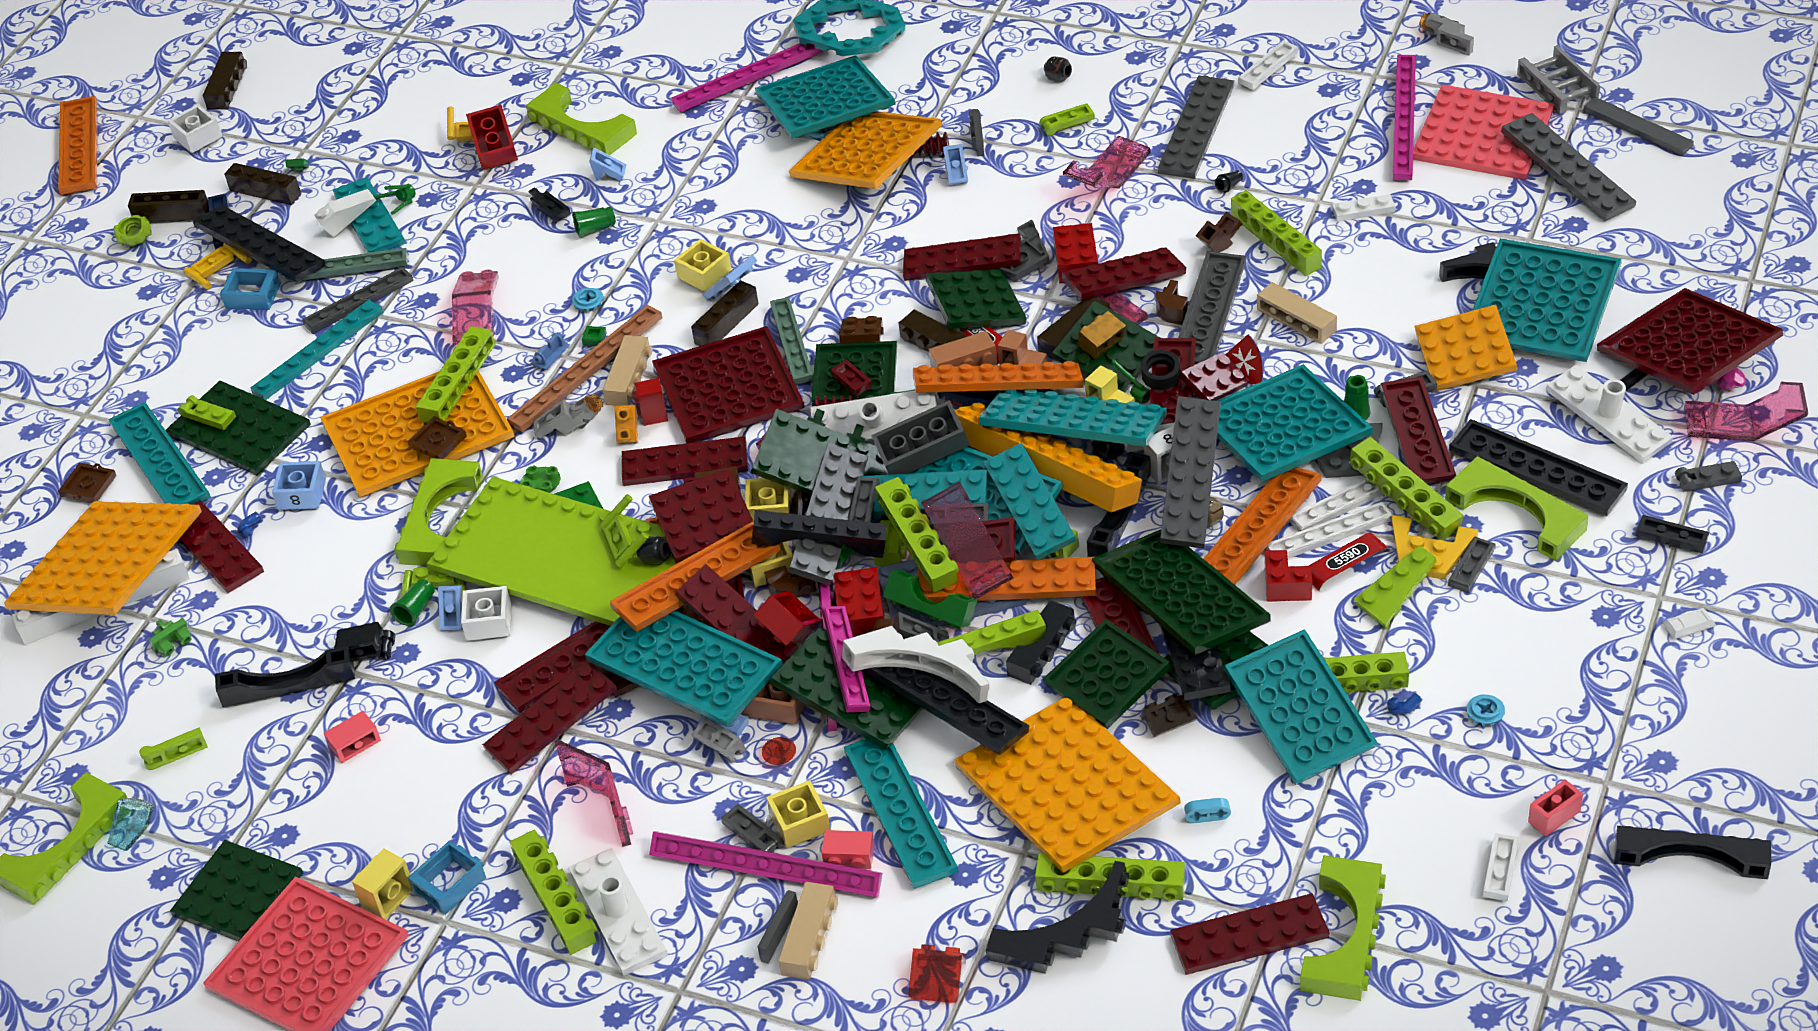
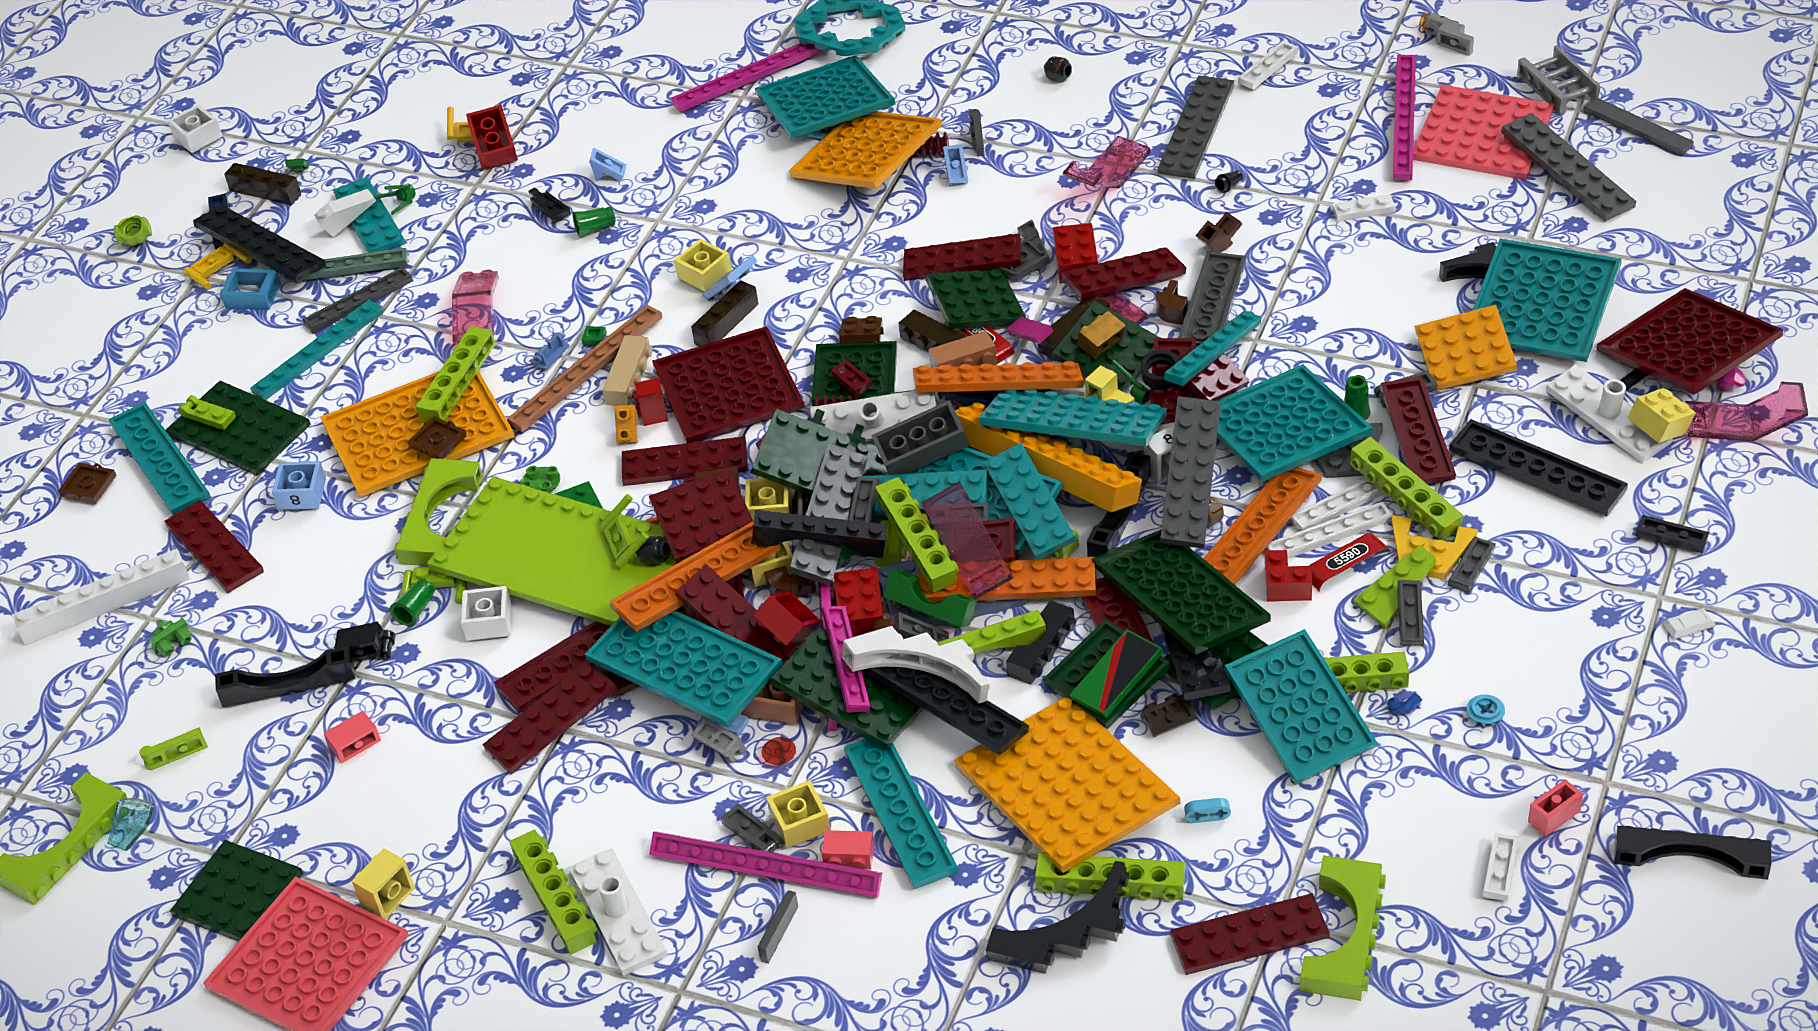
(77, 145): orange plate -> none
(103, 558): light orange plate -> none
(169, 205): dark brown brick -> none
(224, 80): dark brown brick -> none
(246, 523): blue arm -> none
(438, 862): dark azure window -> none
(450, 607): light blue slope -> none
(568, 417): light grey plate -> none
(580, 299): medium azure gear -> none
(596, 775): clear pink windscreen -> none
(607, 135): lime arch -> none
(791, 340): sand green plate -> none
(807, 931): tan brick -> none
(936, 974): clear red bracket -> none
(1014, 350): nougat brick -> none
(1030, 330): none -> dark pink tile
(1066, 118): lime plate -> none
(1107, 450): black head -> none
(1116, 673): none -> tile
(1212, 348): none -> teal plate
(1248, 359): red shield -> none
(1276, 233): lime brick -> none
(1297, 312): tan brick -> none
(1410, 612): none -> dark grey tile
(1486, 482): lime arch -> none
(1661, 415): none -> light yellow brick
(1708, 476): dark grey plate -> none

